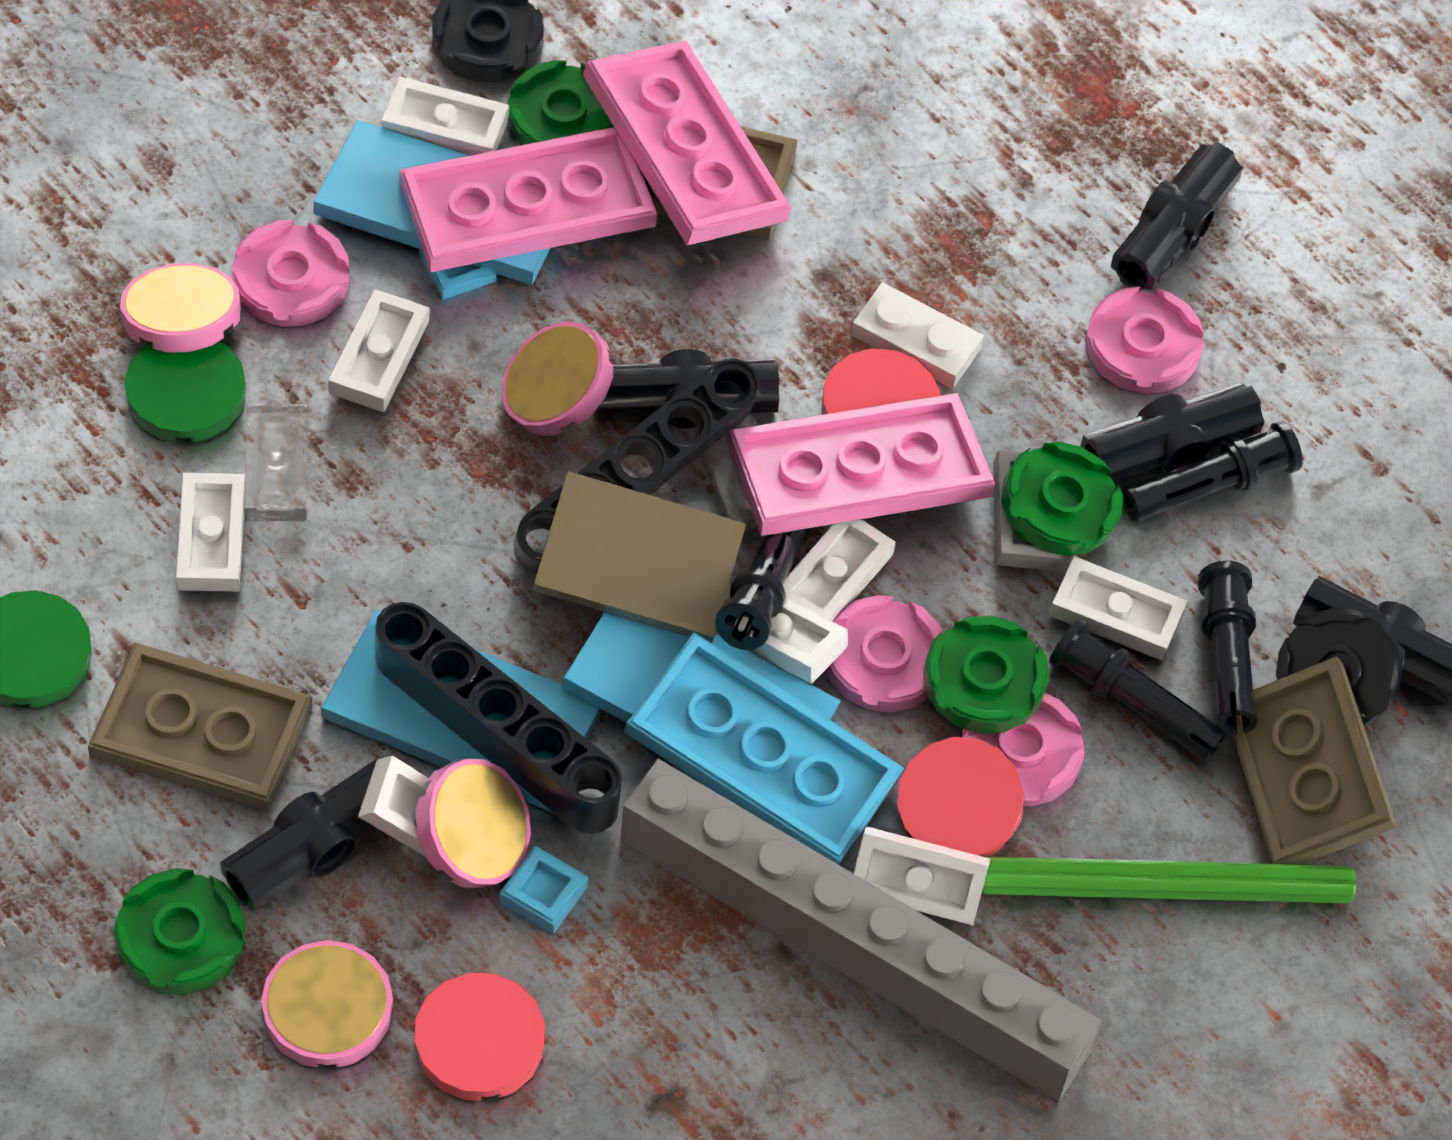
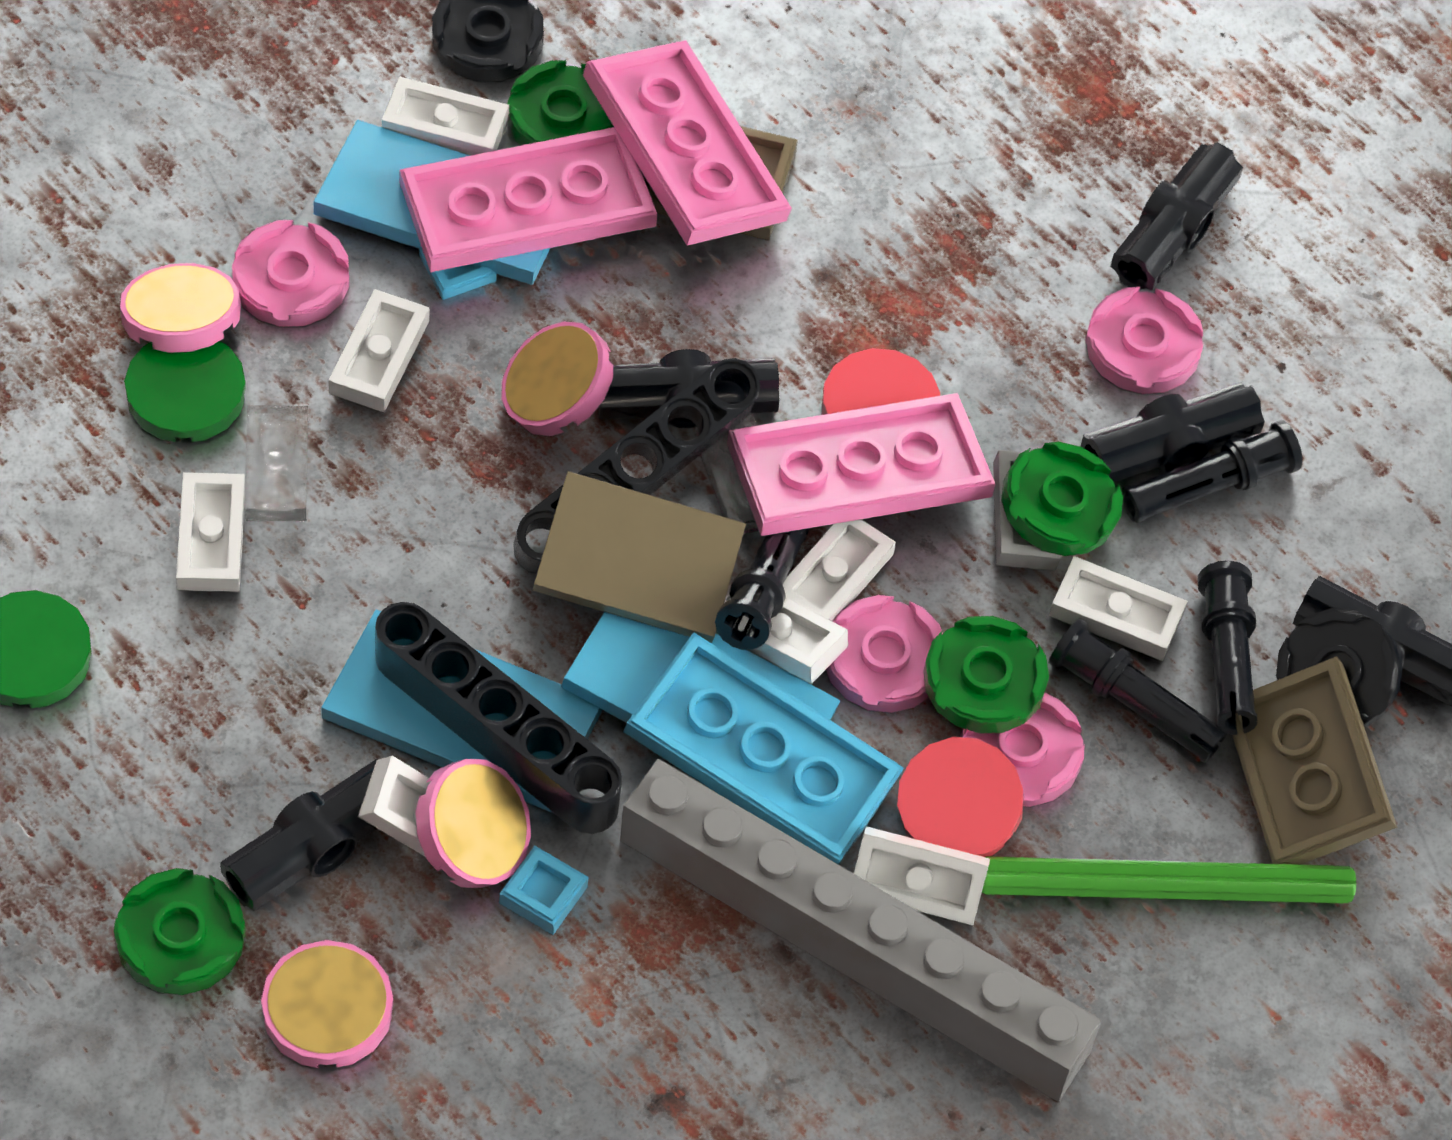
(200, 726): dark tan tile -> none
(479, 1036): coral tile -> none
(908, 326): white plate -> none

